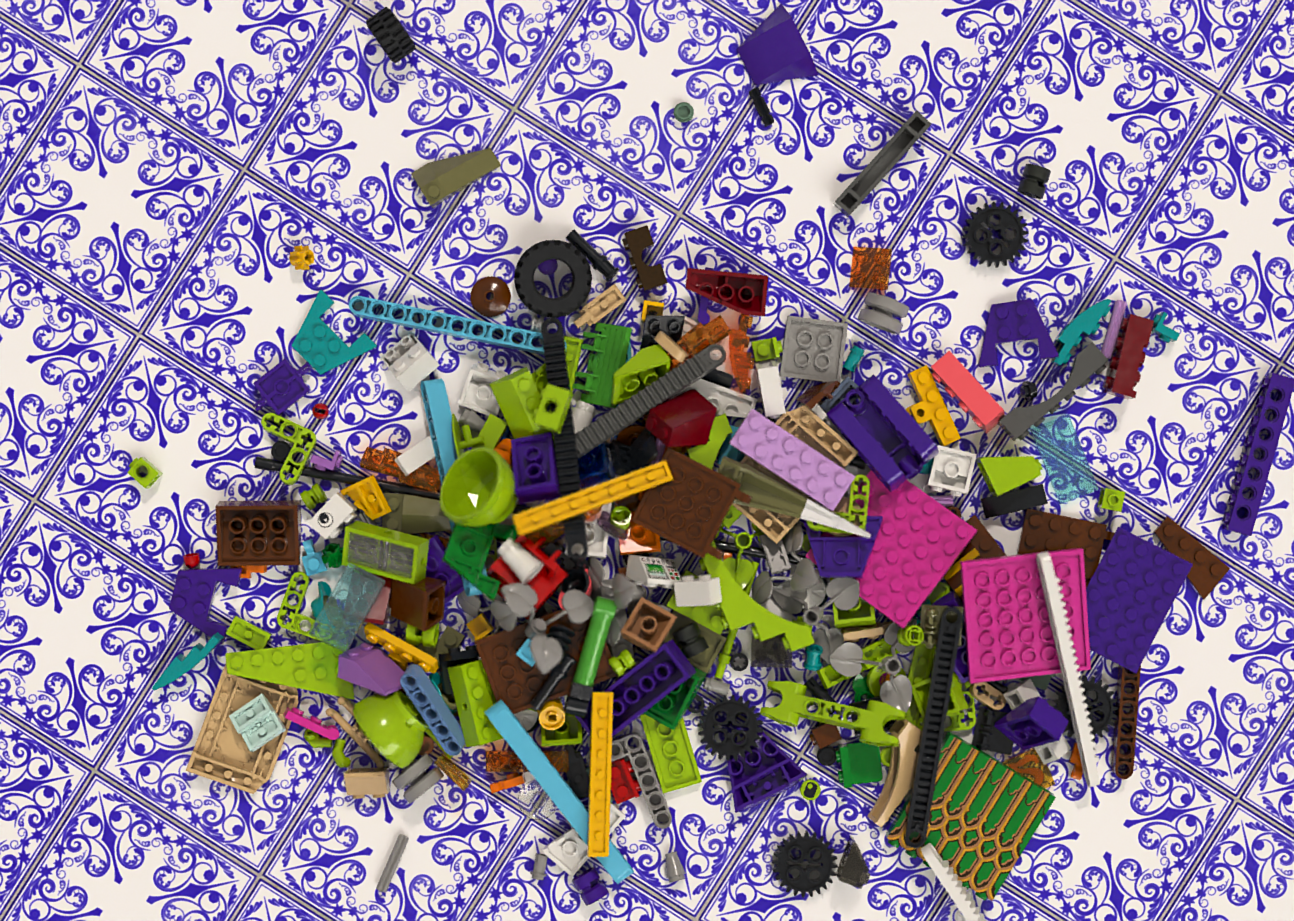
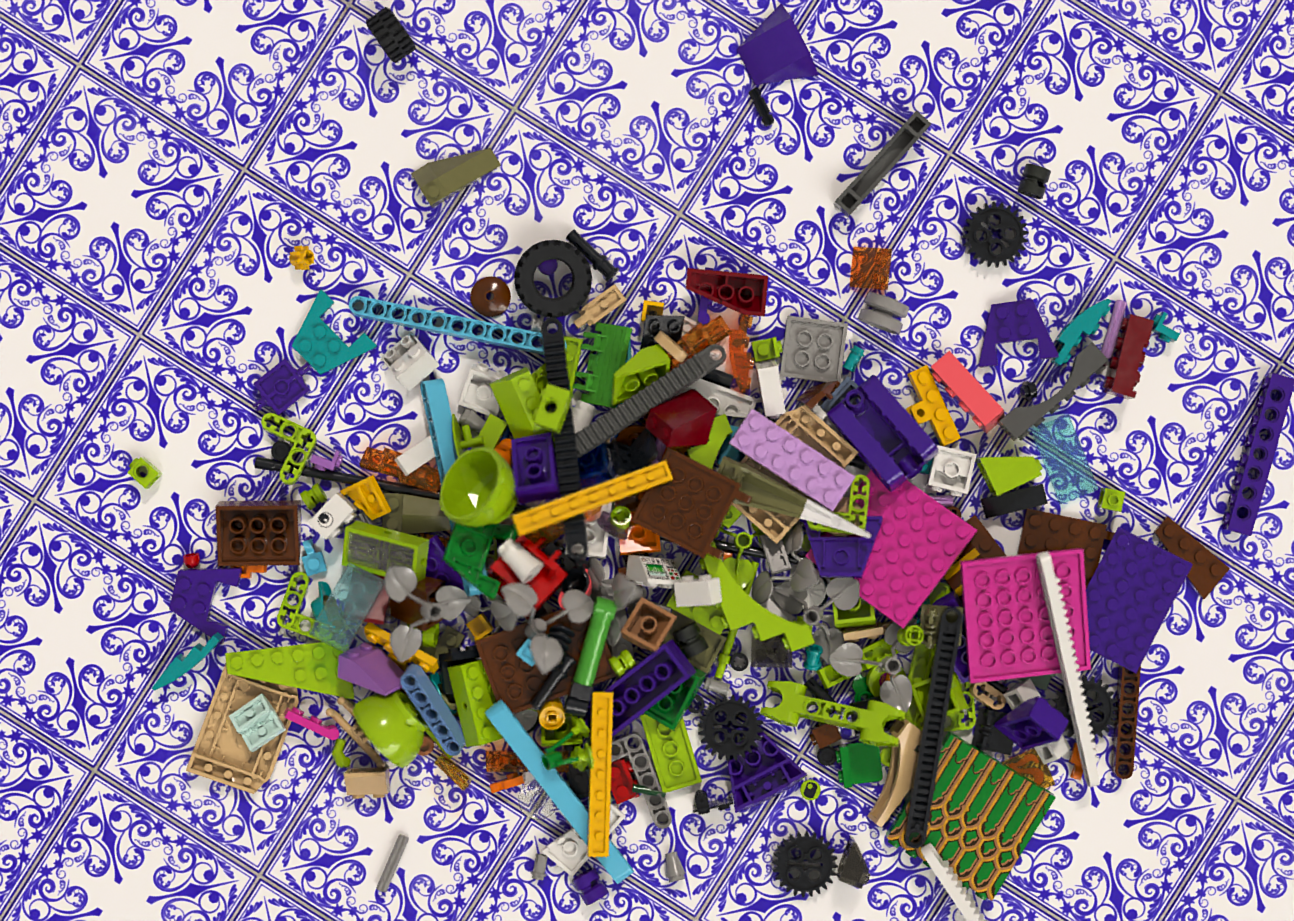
(248, 633): lime plate -> none
(315, 740): lime arm -> none
(321, 406): red hinge -> none
(332, 555): green gear -> none
(418, 778): light grey wheel -> none
(450, 603): none -> light grey plant
(579, 757): none -> plant
(645, 790): none -> dark green piece
(649, 276): dark brown arch -> none
(683, 112): sand green plate -> none
(703, 806): none -> black hinge

